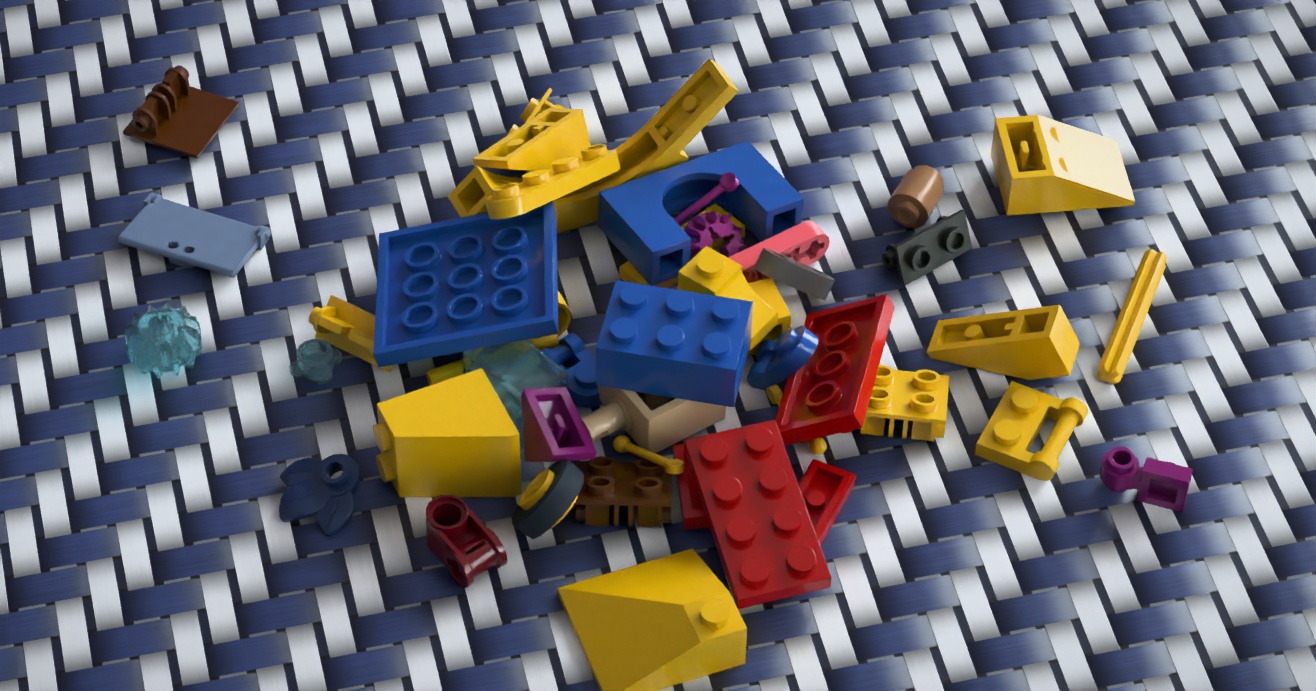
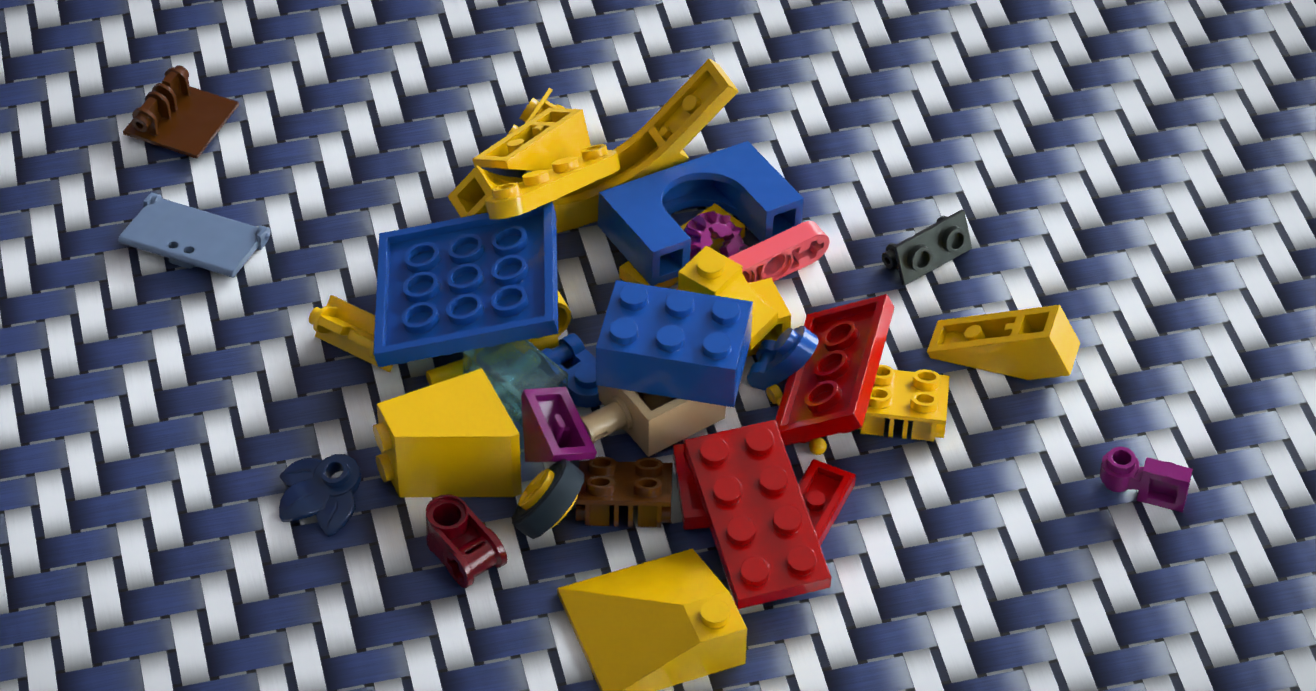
(163, 340): clear light blue gear -> none
(315, 361): clear light blue plate -> none
(672, 466): yellow hinge -> none
(728, 183): magenta hinge -> none
(794, 273): dark grey beam -> none
(916, 196): medium nougat brick -> none
(1017, 425): yellow plate -> none
(1056, 167): yellow slope -> none
(1131, 317): yellow axle -> none

